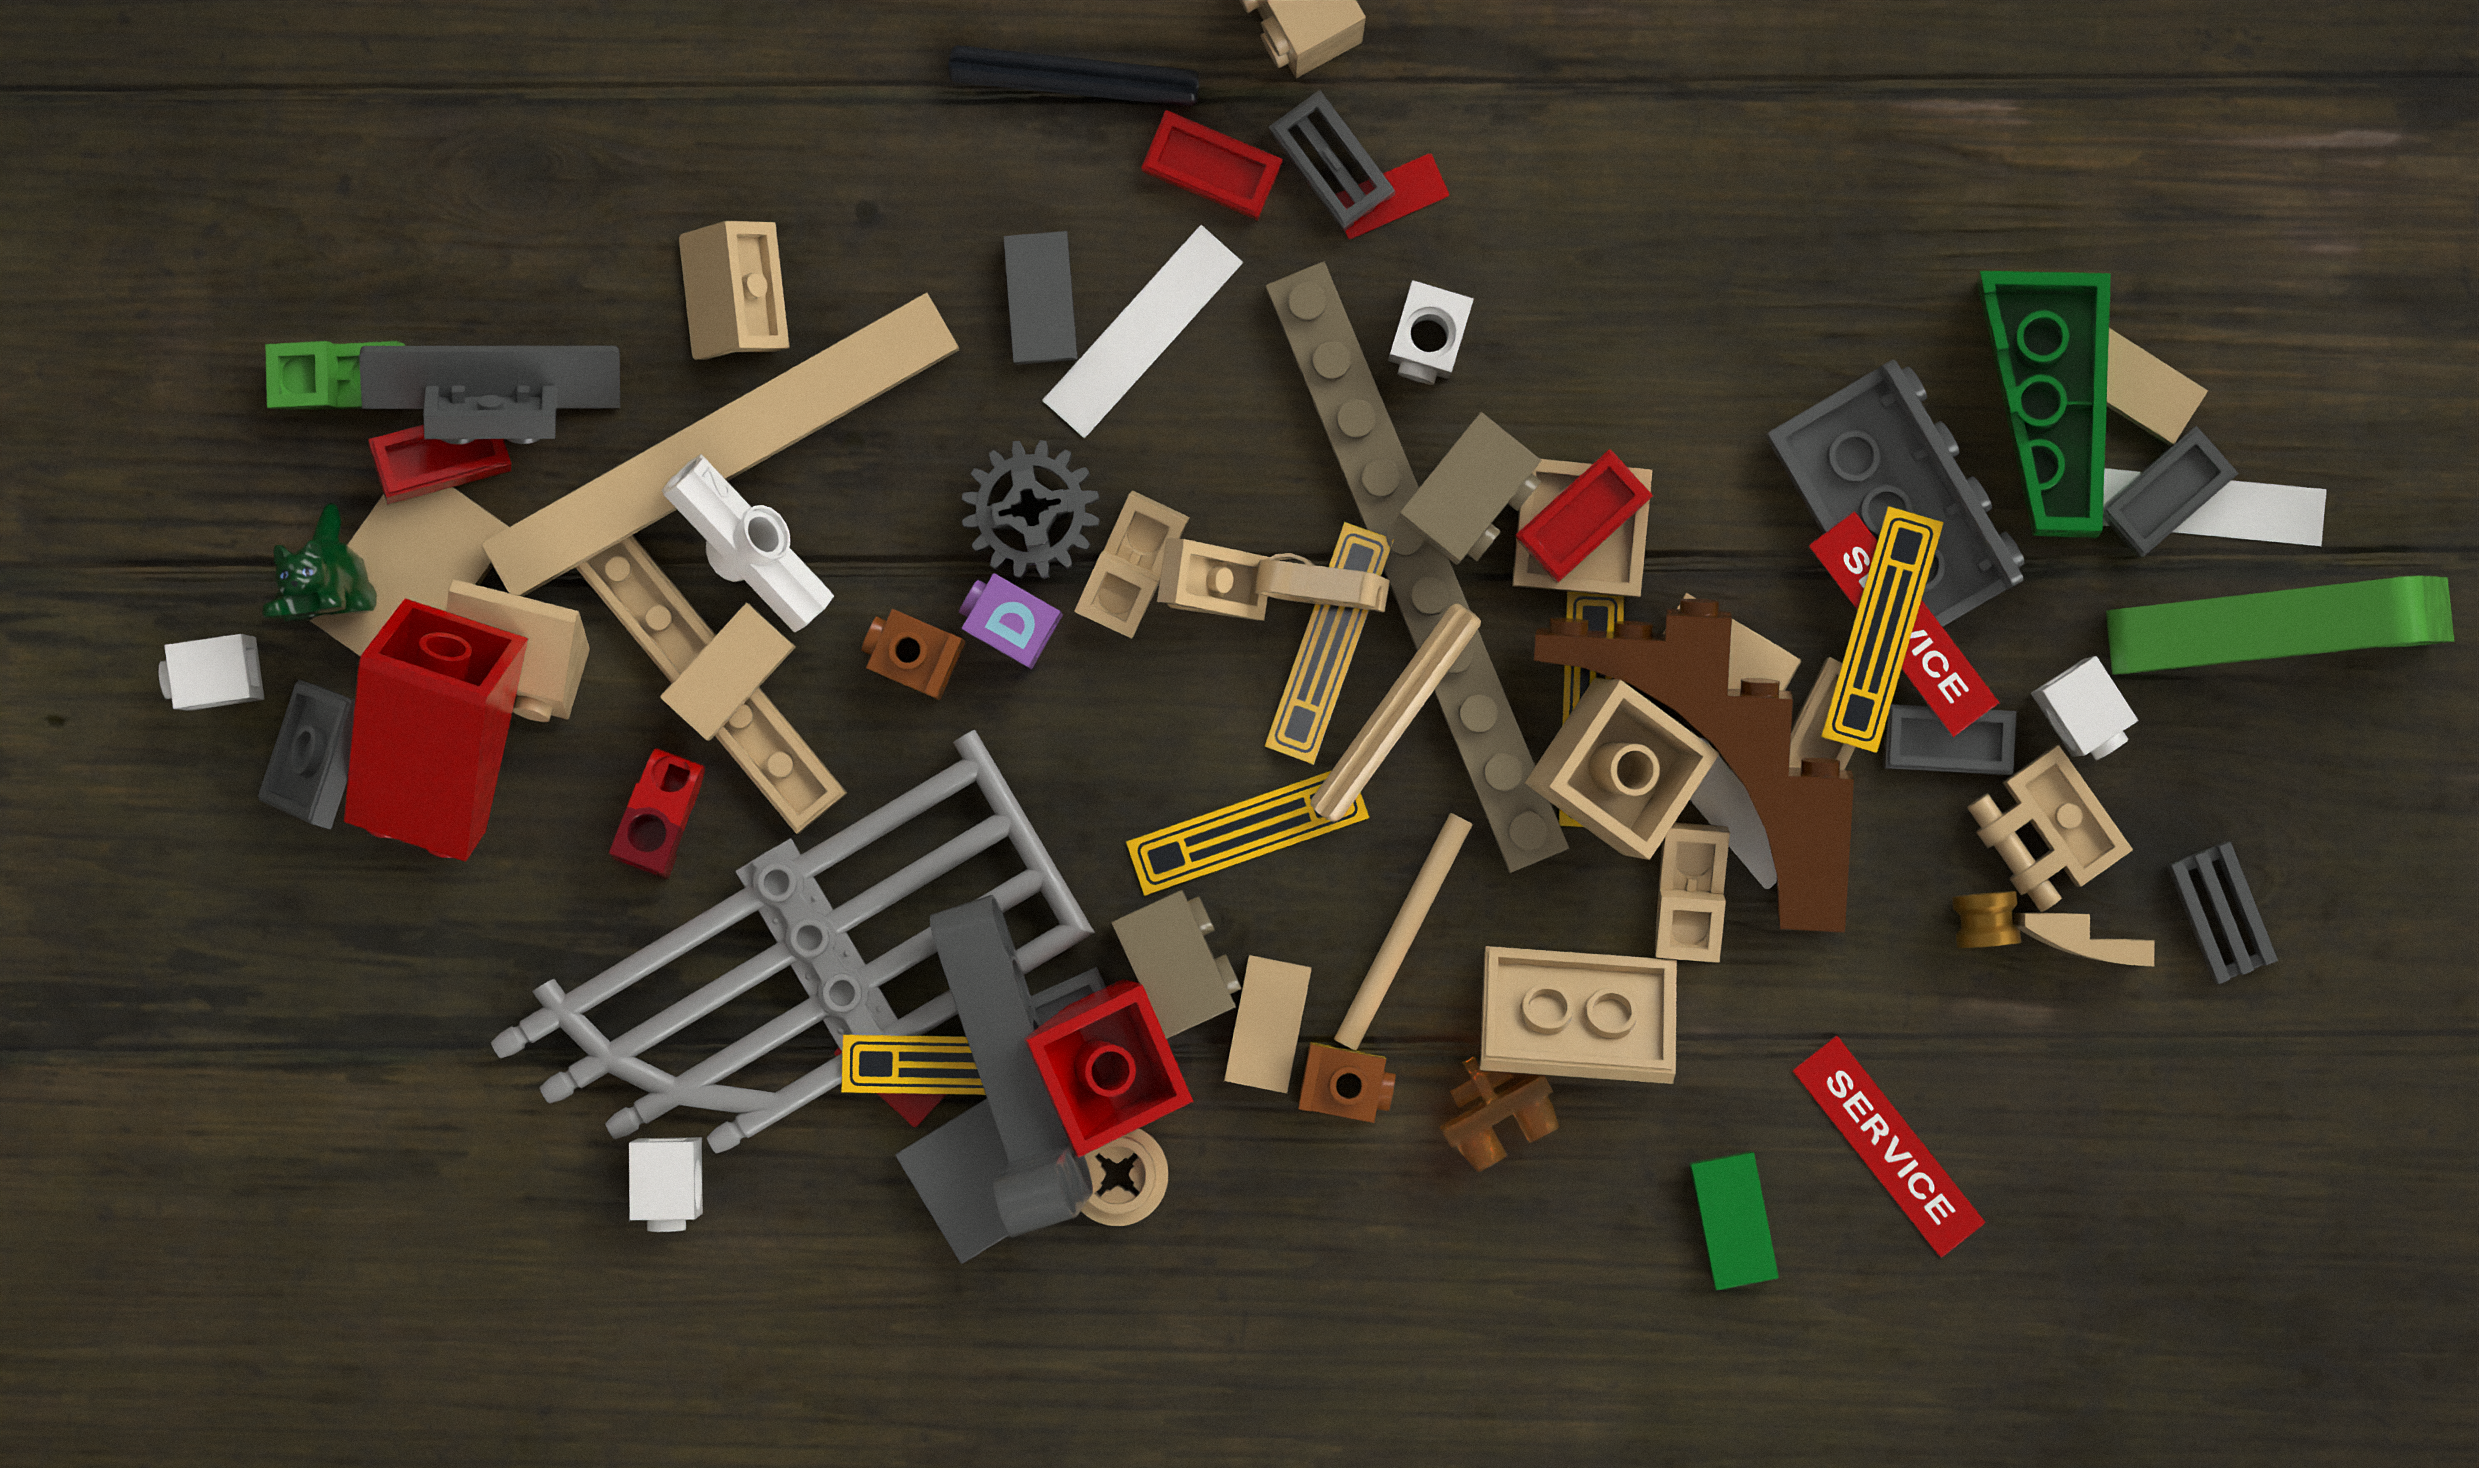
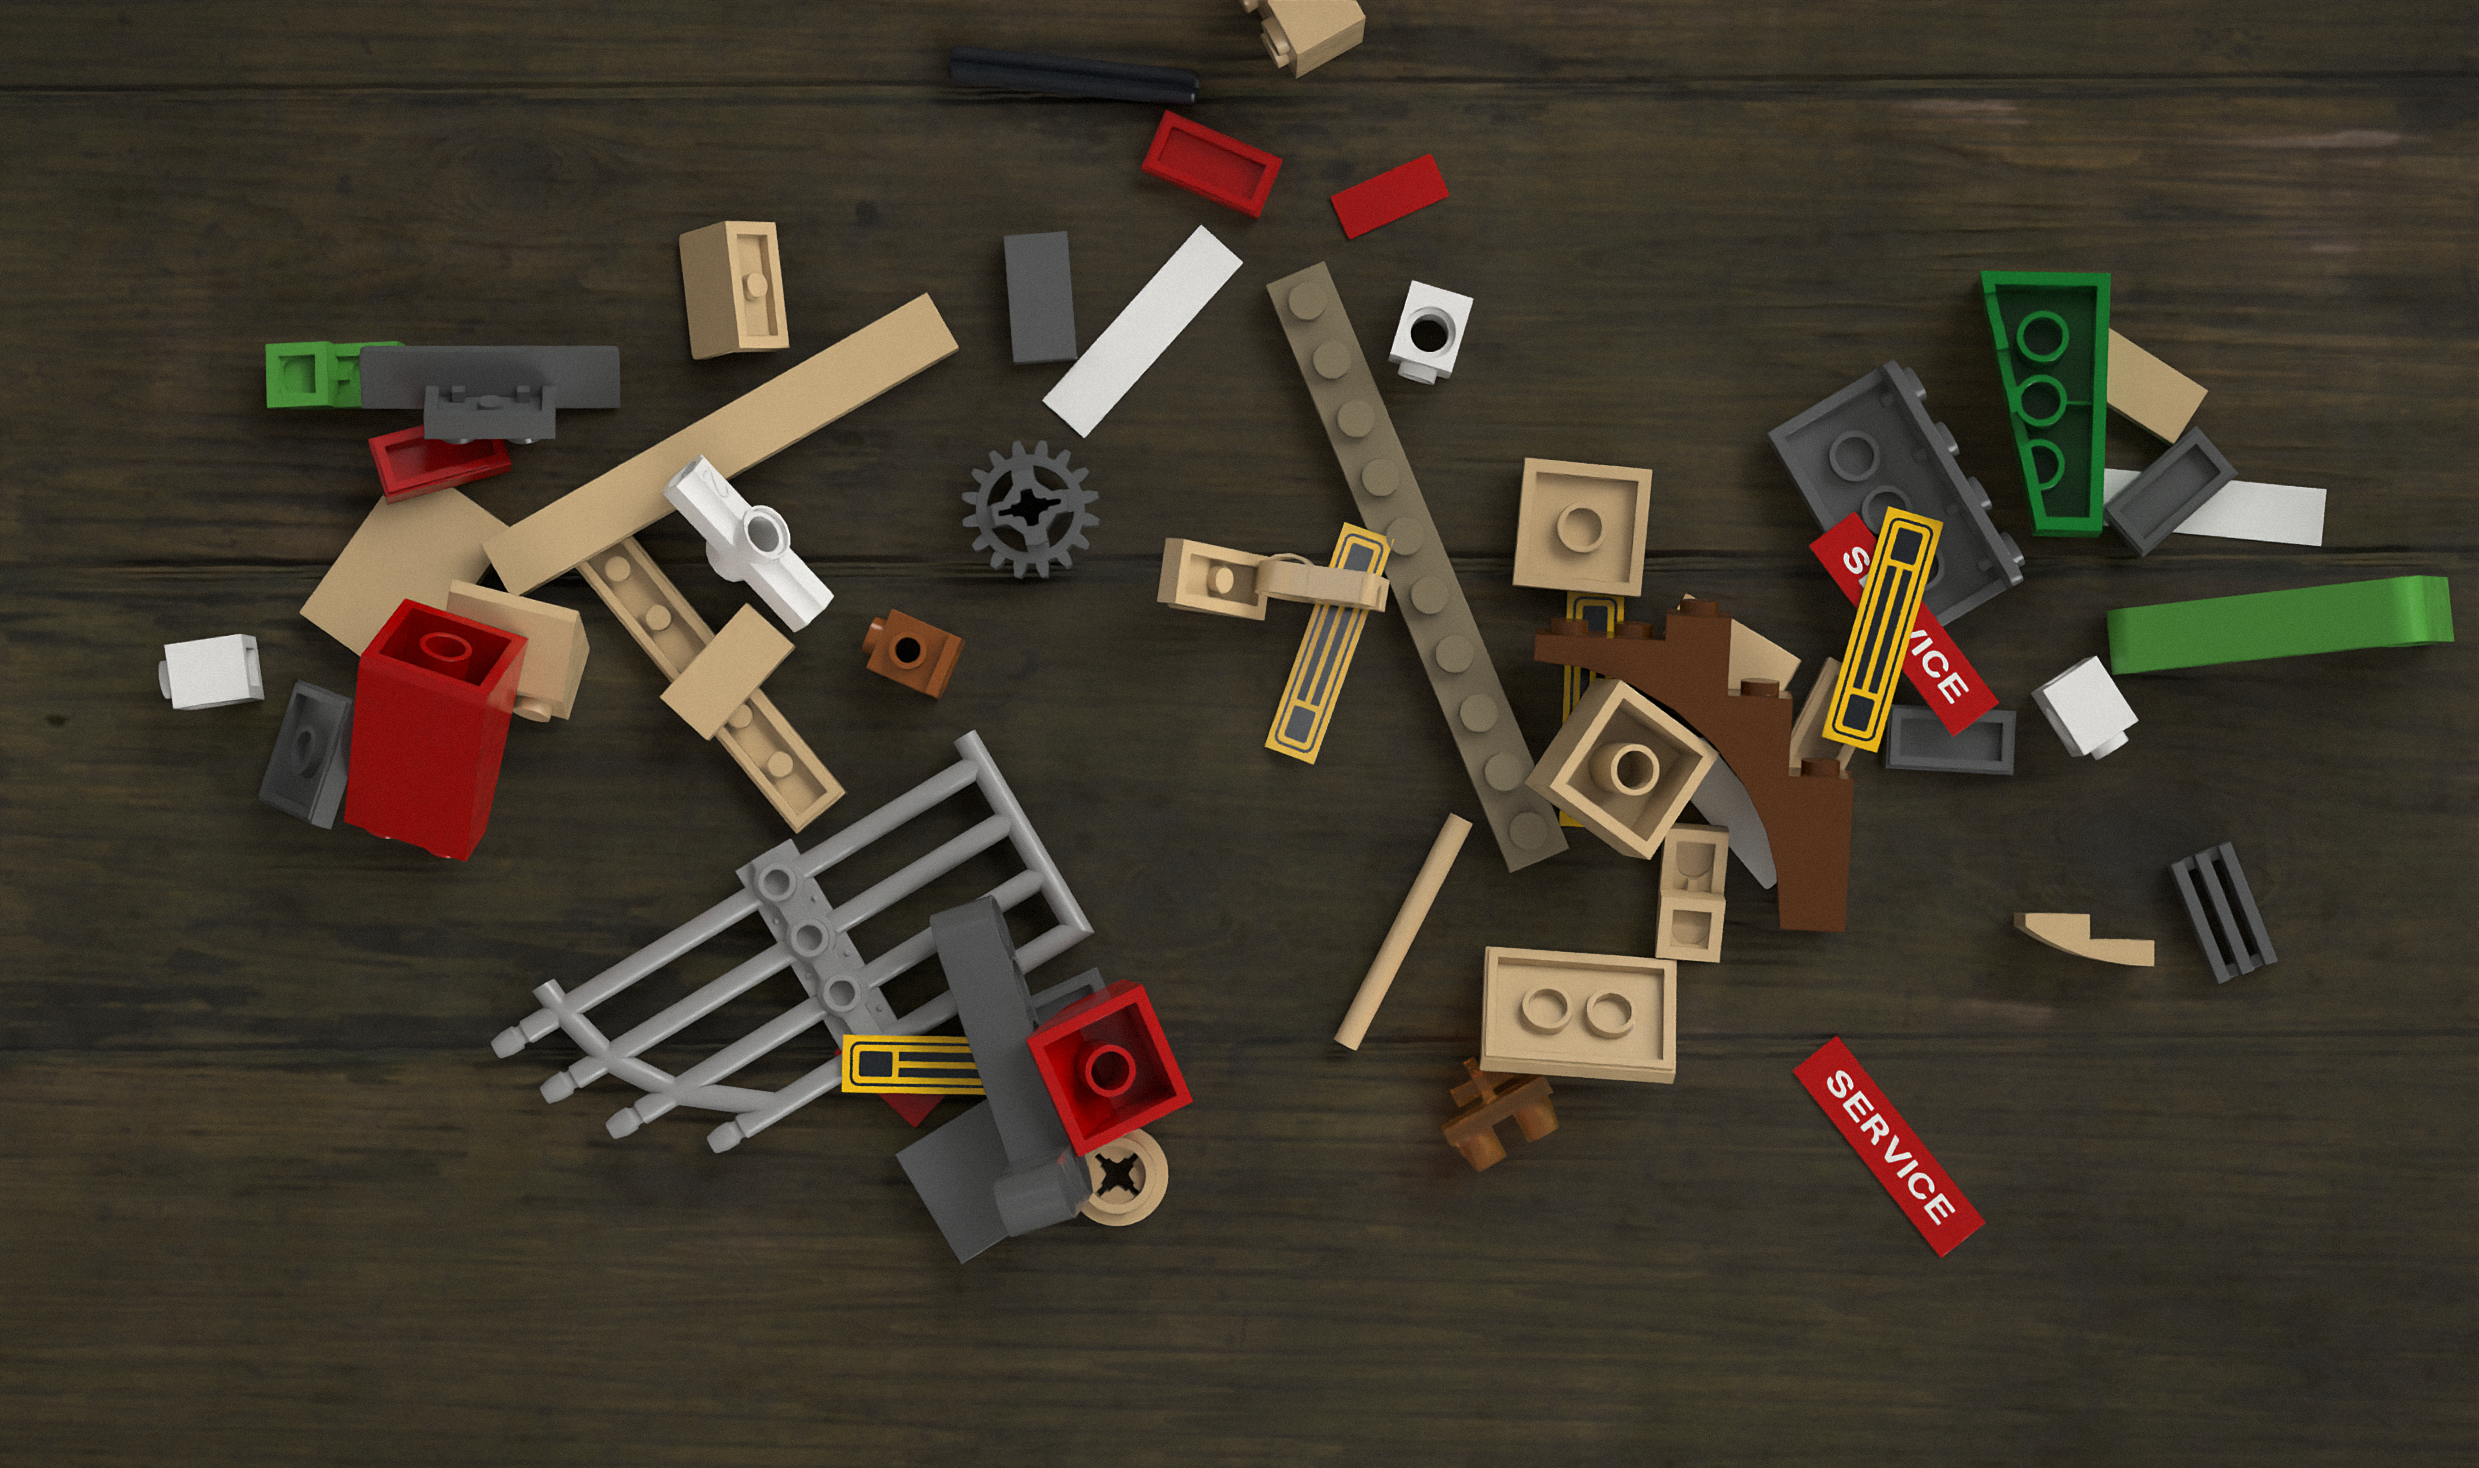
(320, 576): dark green animal -> none
(658, 813): leg -> none
(665, 1182): white brick -> none
(1009, 619): medium lavender brick -> none
(1130, 564): tan slope -> none
(1175, 962): dark tan brick -> none
(1234, 835): sticker -> none
(1268, 1024): tan tile -> none
(1322, 1071): dark orange brick -> none
(1363, 203): dark grey tile -> none
(1395, 712): tan axle -> none
(1471, 489): dark tan brick -> none
(1583, 516): red tile -> none
(1733, 1220): green tile -> none
(1986, 919): pearl gold wheel -> none
(2066, 818): tan plate -> none

